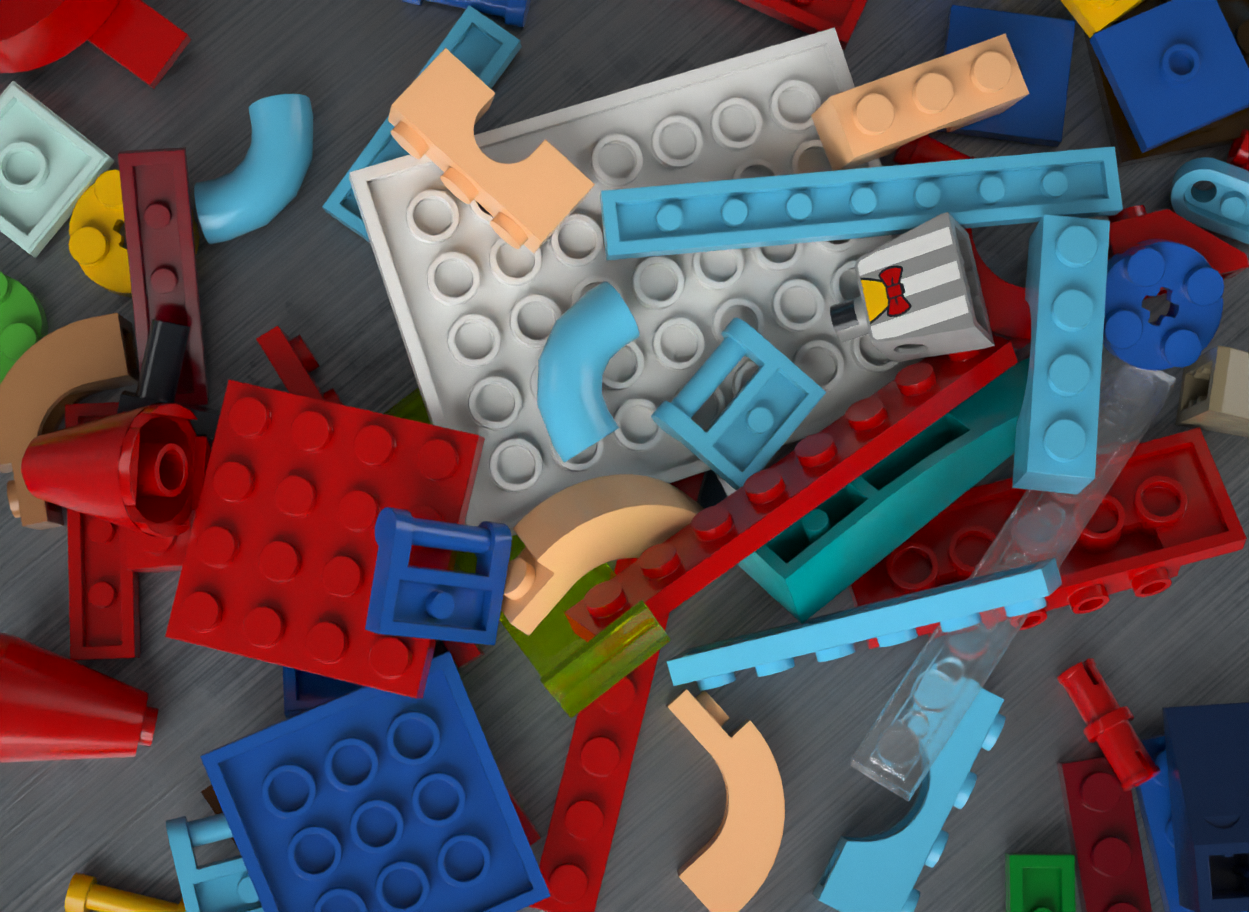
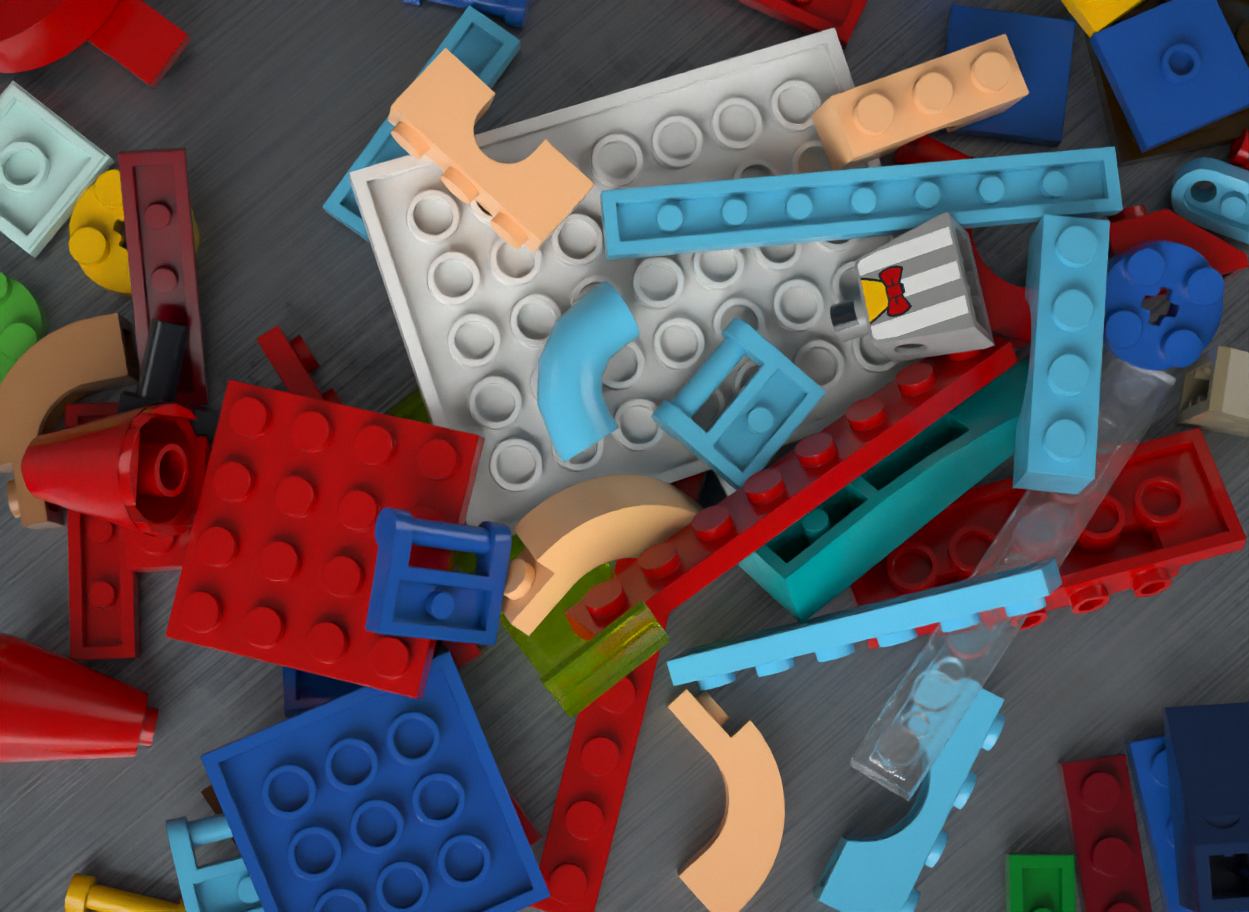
(268, 174): medium azure cylinder -> none
(1108, 724): red pin -> none

